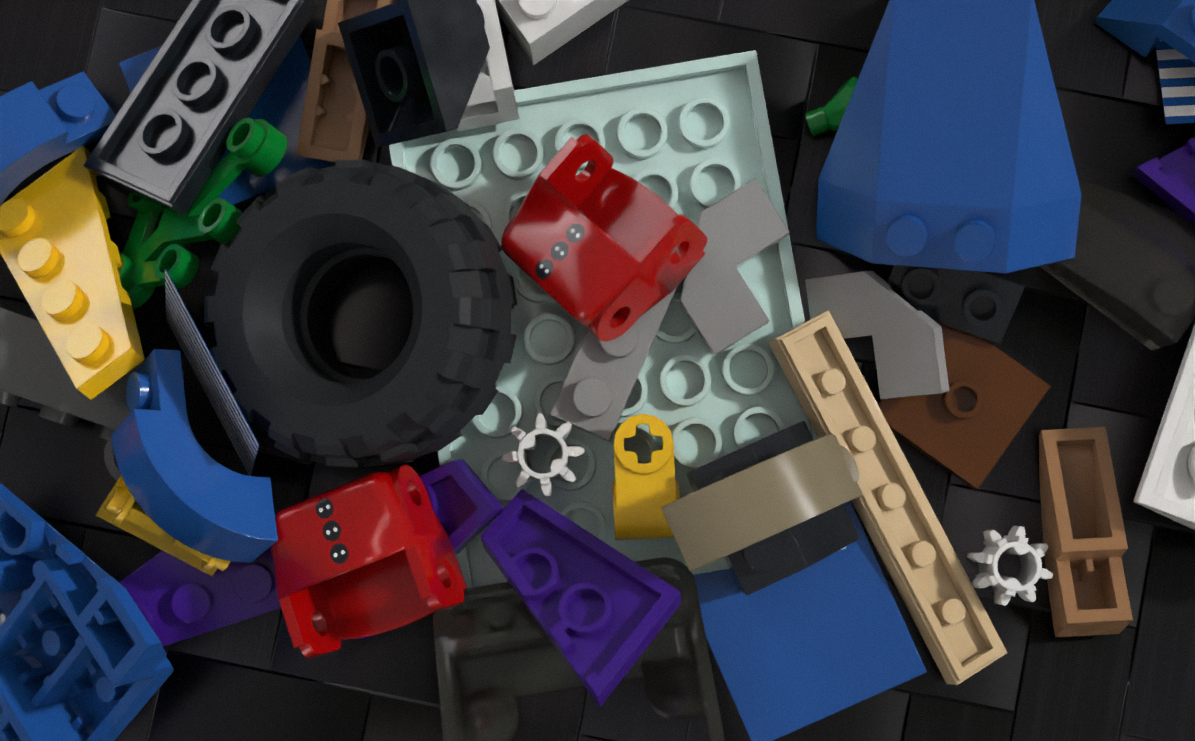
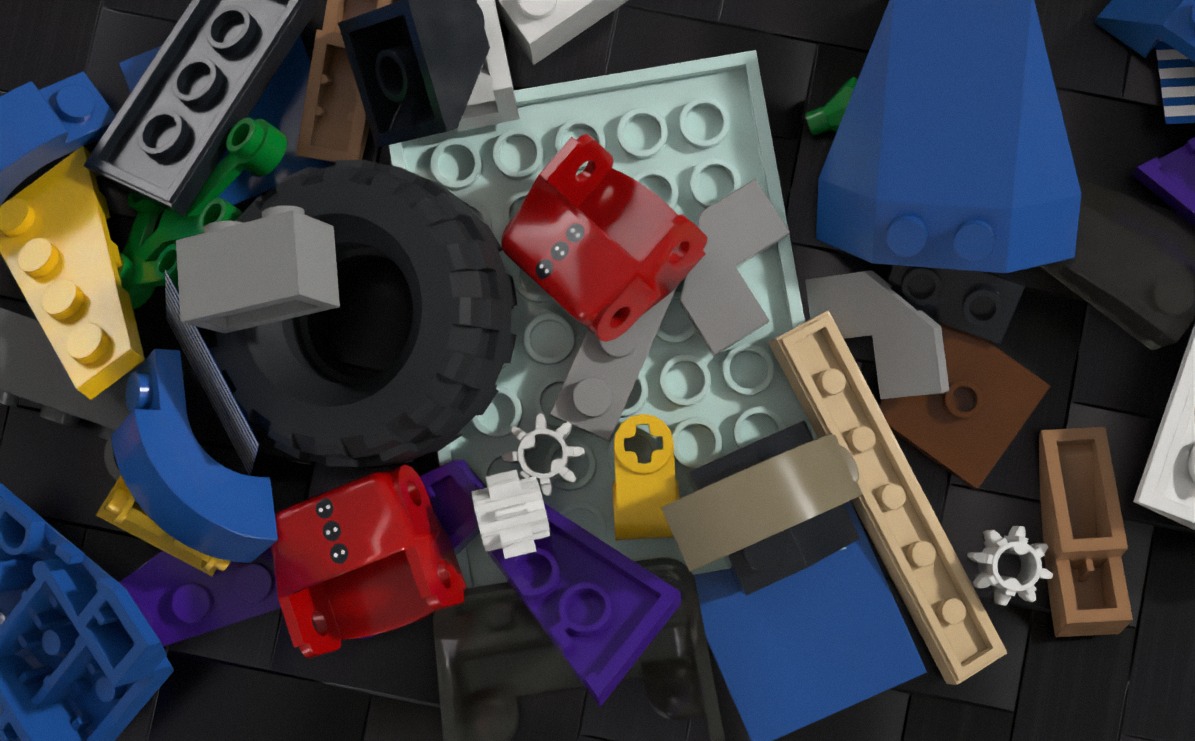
(257, 271): none -> light grey brick
(511, 514): none -> white gear

